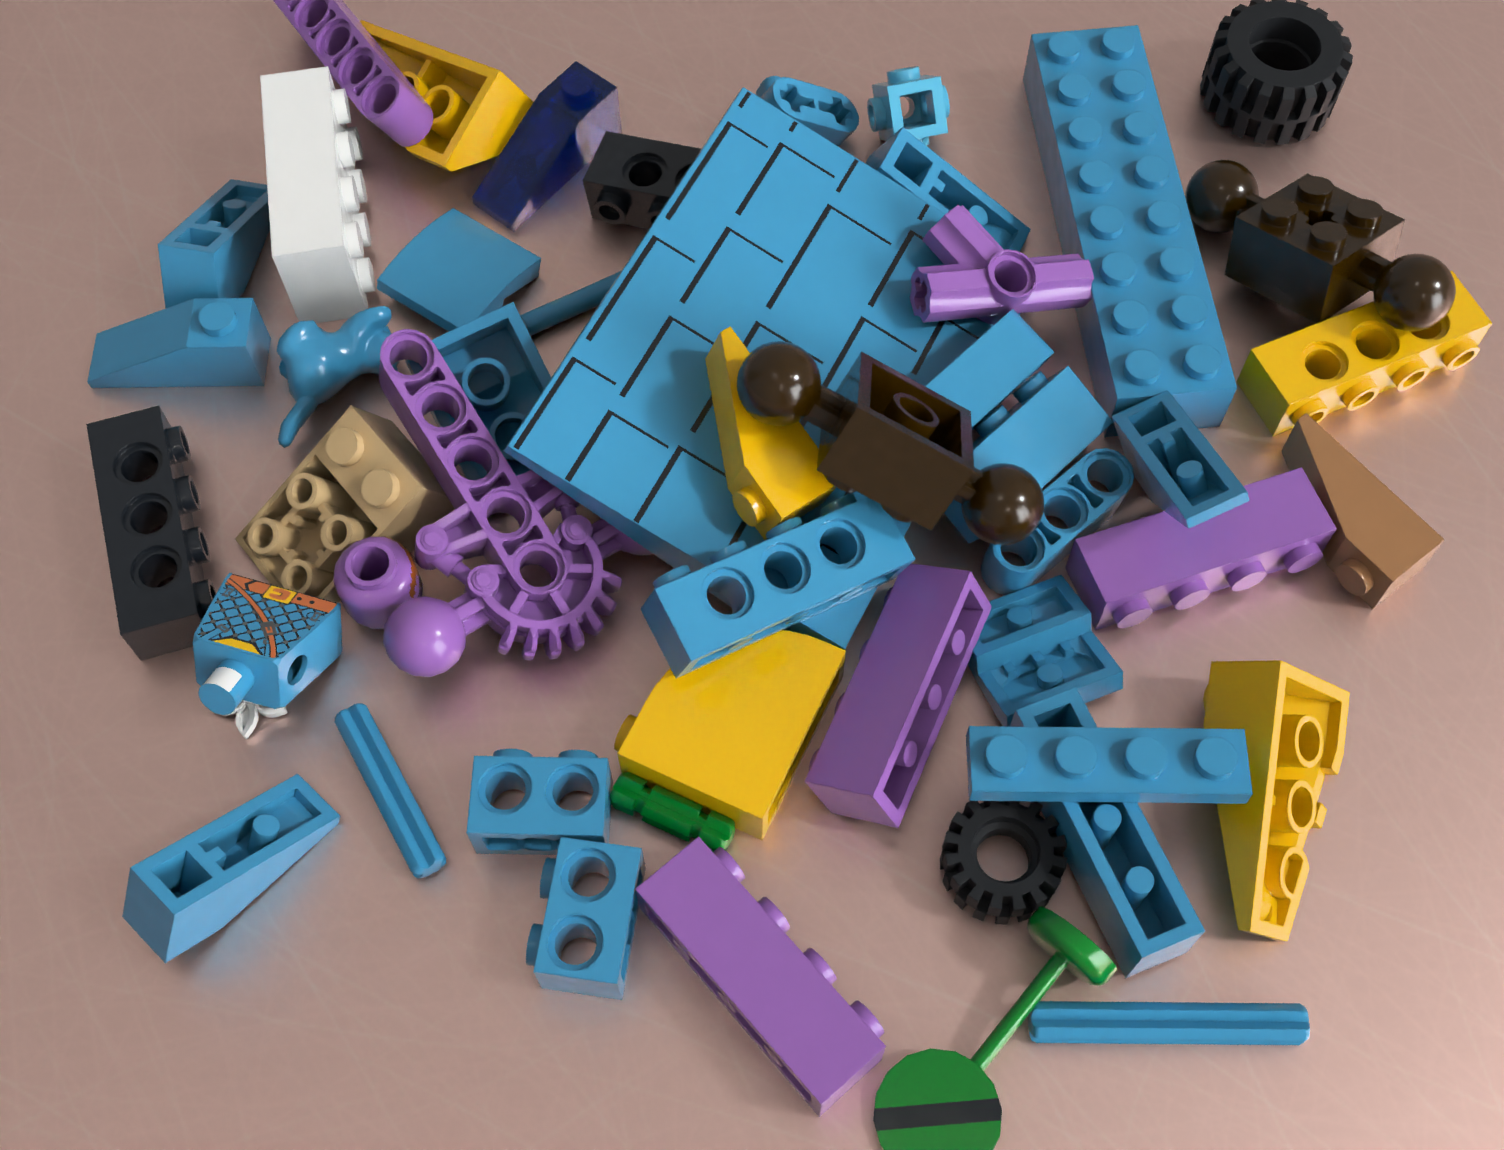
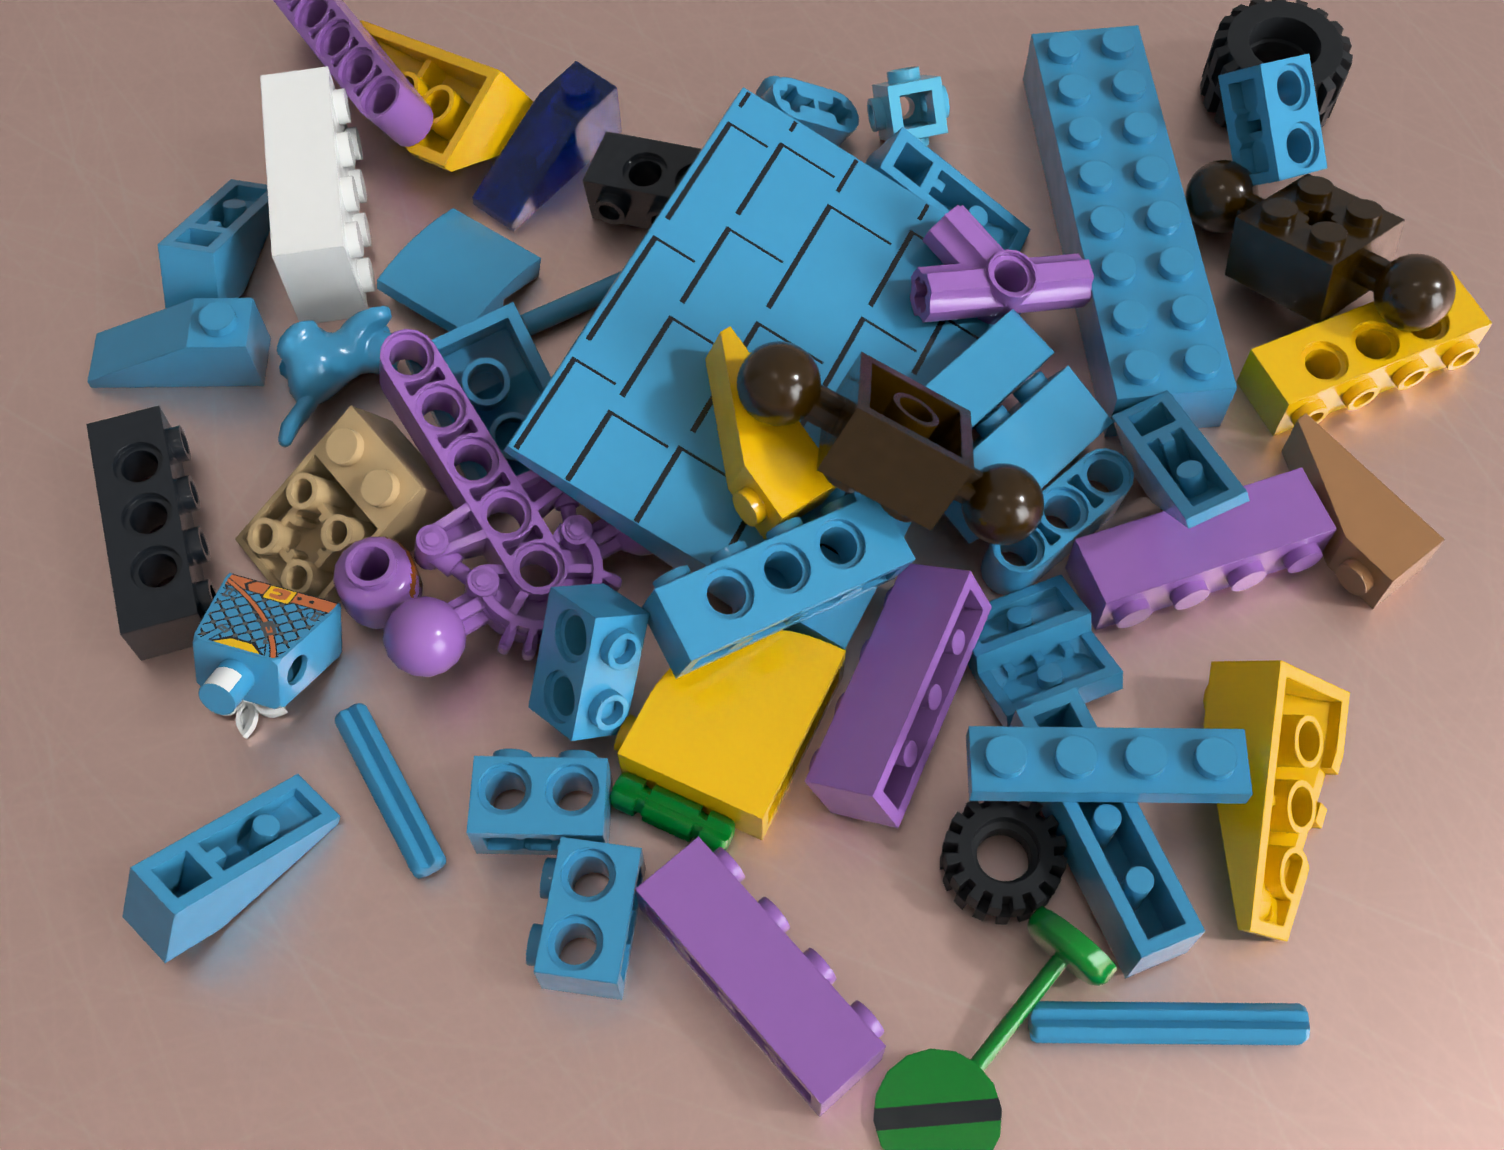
(588, 660): none -> dark azure brick
(1274, 119): none -> dark azure brick

